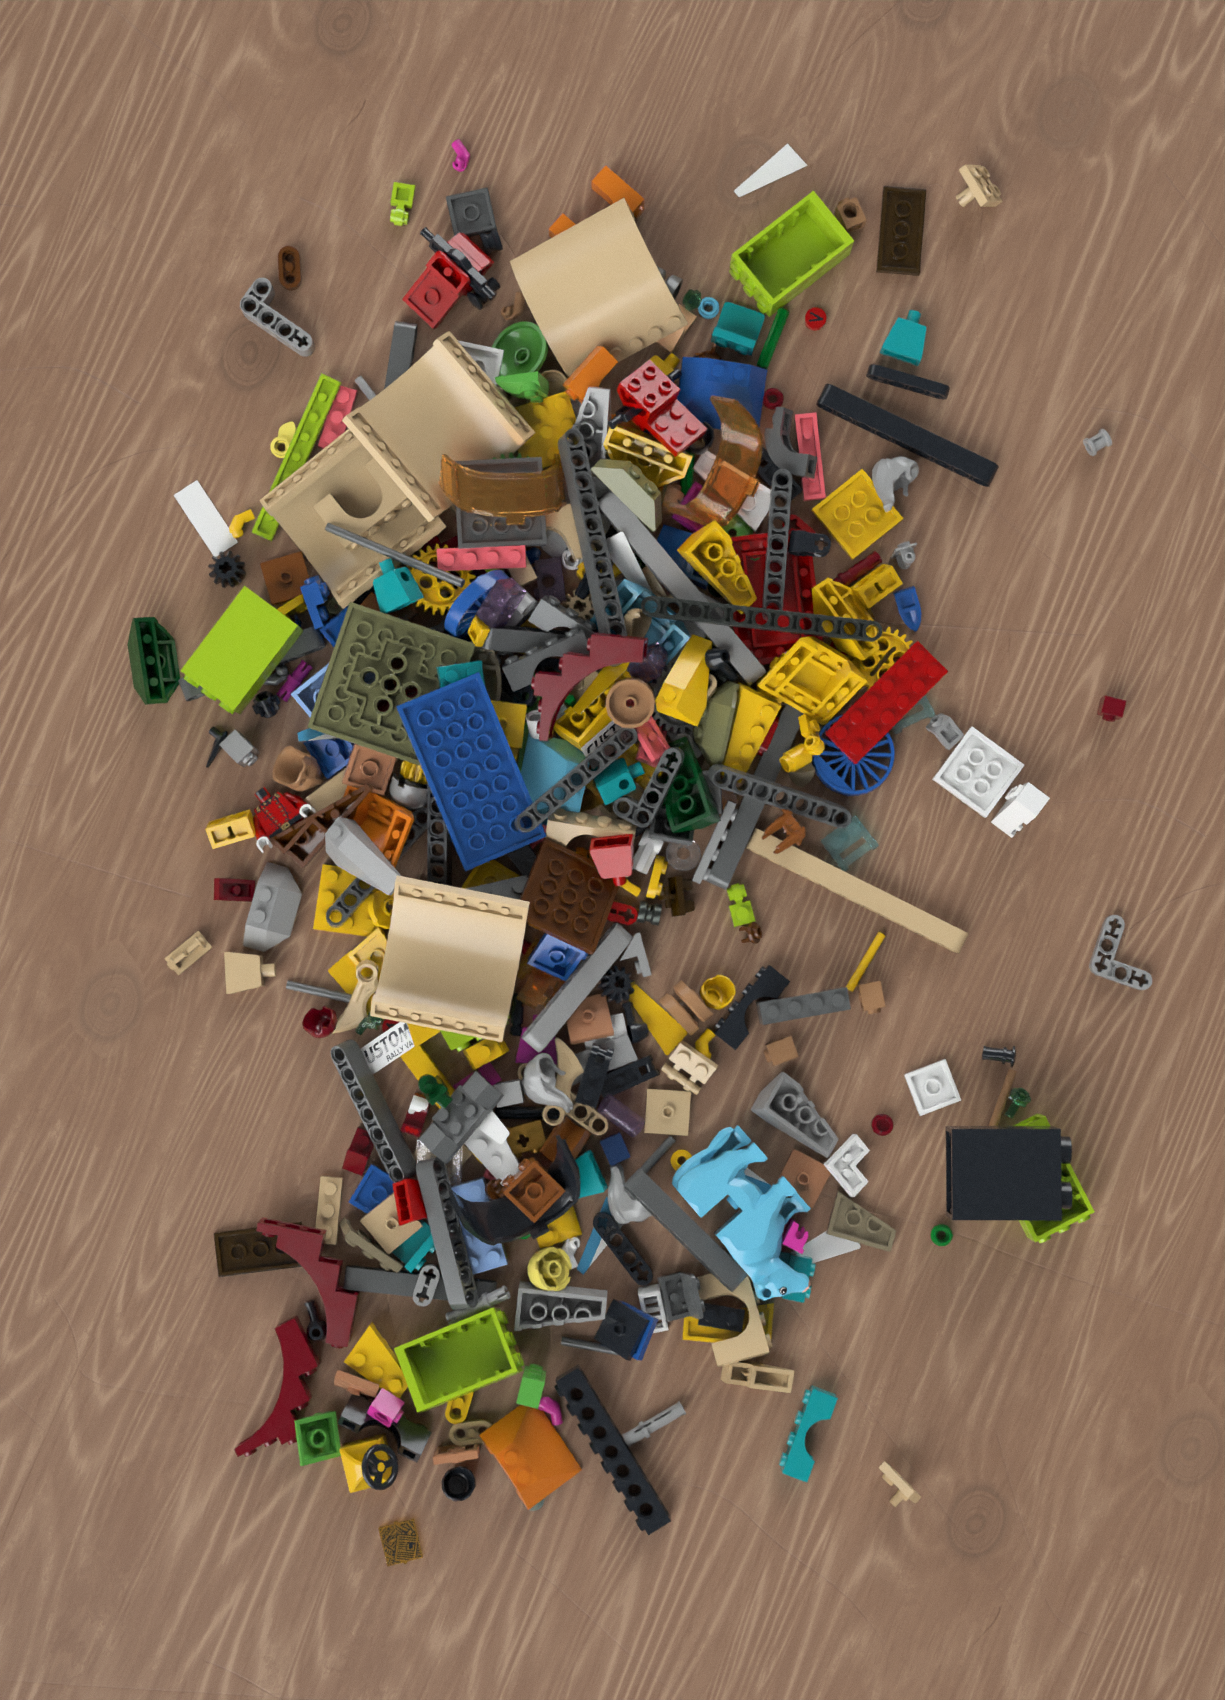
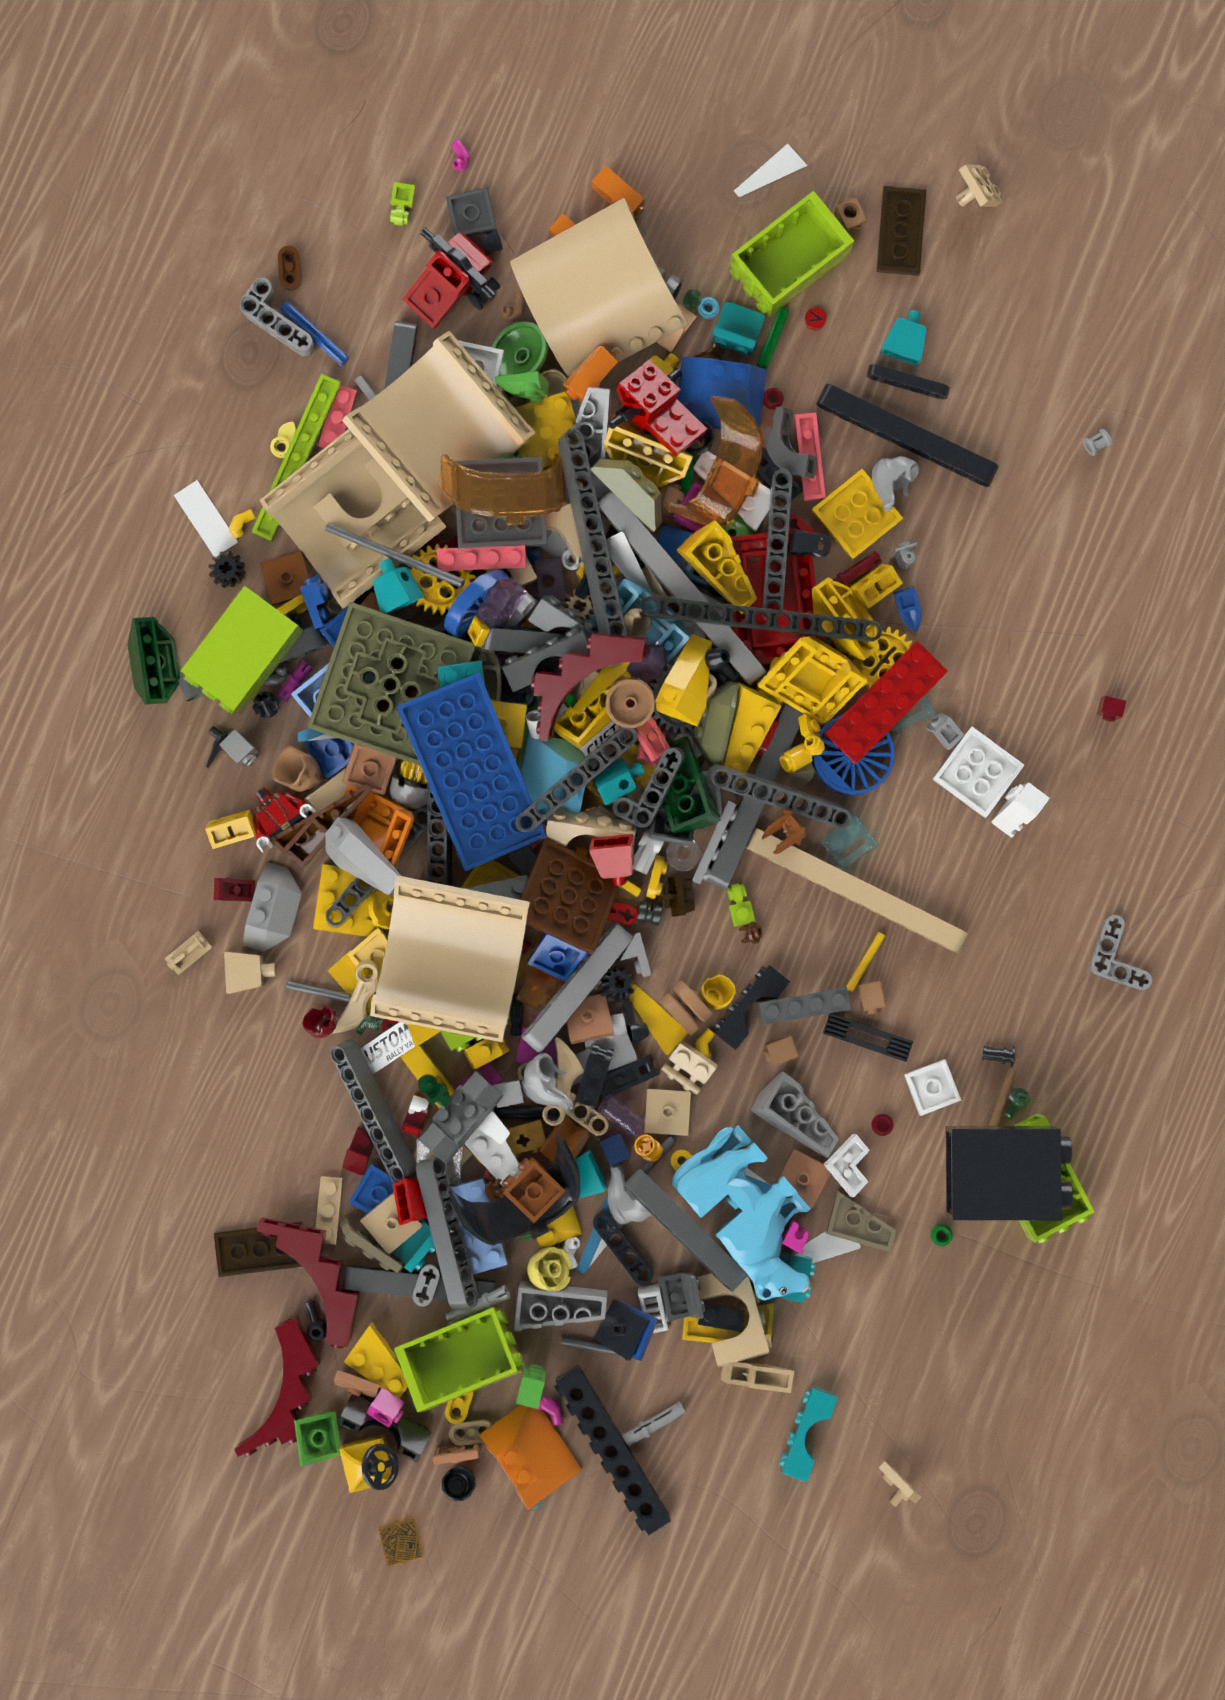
(316, 335): none -> blue axle
(645, 1144): none -> light orange wheel
(838, 1027): none -> black container

